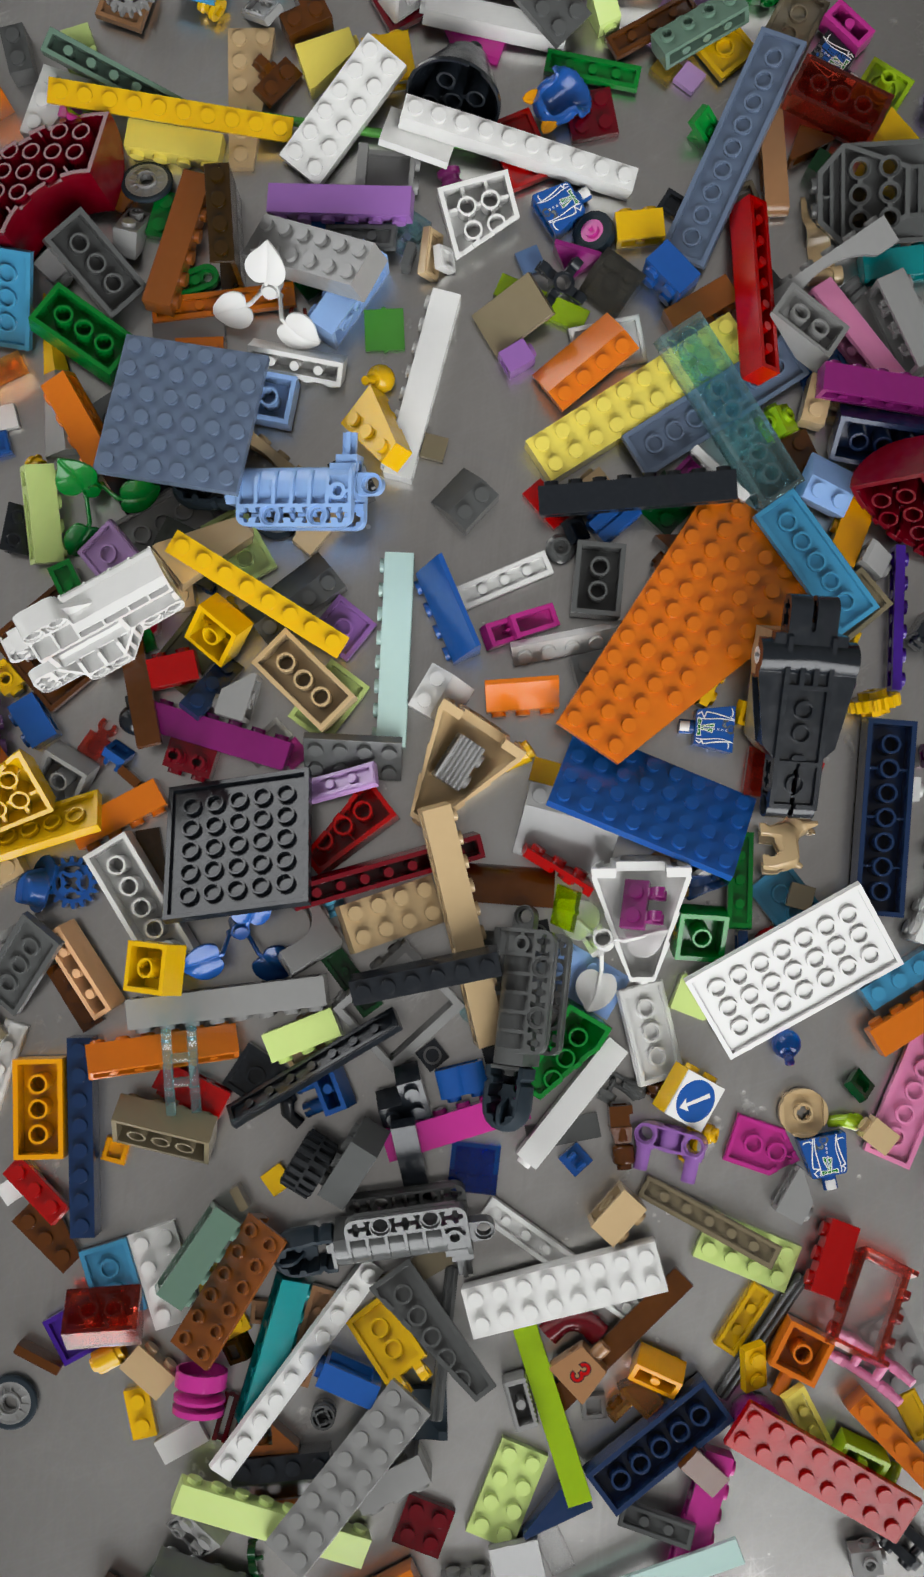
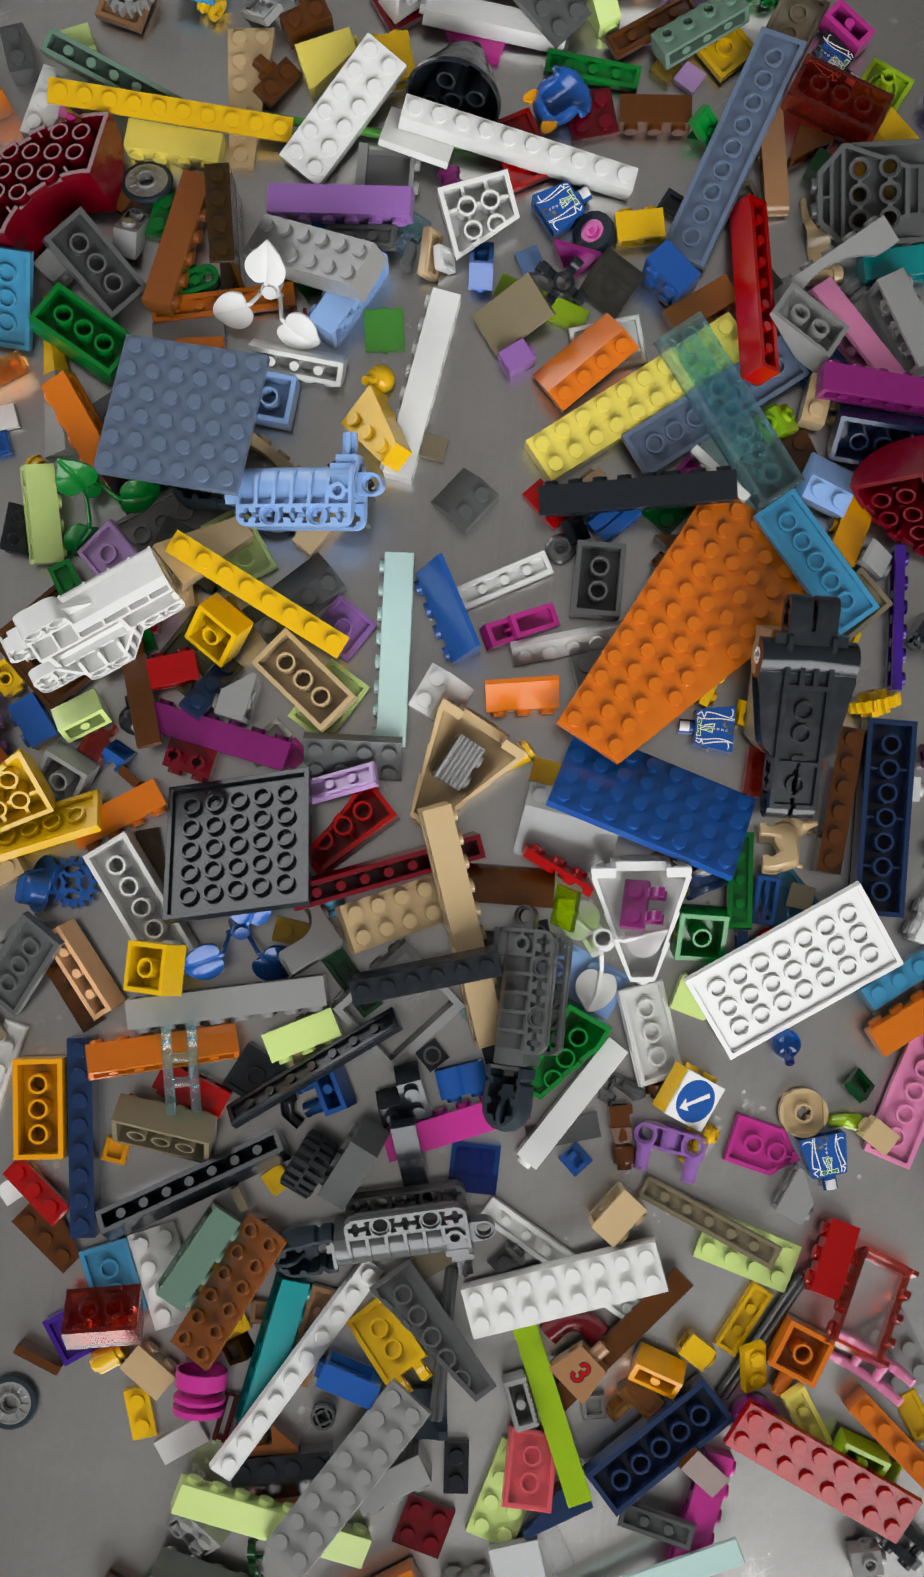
(81, 715): none -> yellowish green brick
(193, 1185): none -> black brick
(289, 930): none -> yellow plate
(456, 1466): none -> black plate
(481, 267): none -> slope
(507, 1257): none -> dark grey bracket
(528, 1472): none -> coral tile
(654, 114): none -> reddish brown brick
(696, 1349): none -> yellow brick
(756, 894): none -> blue tile
(837, 802): none -> reddish brown brick

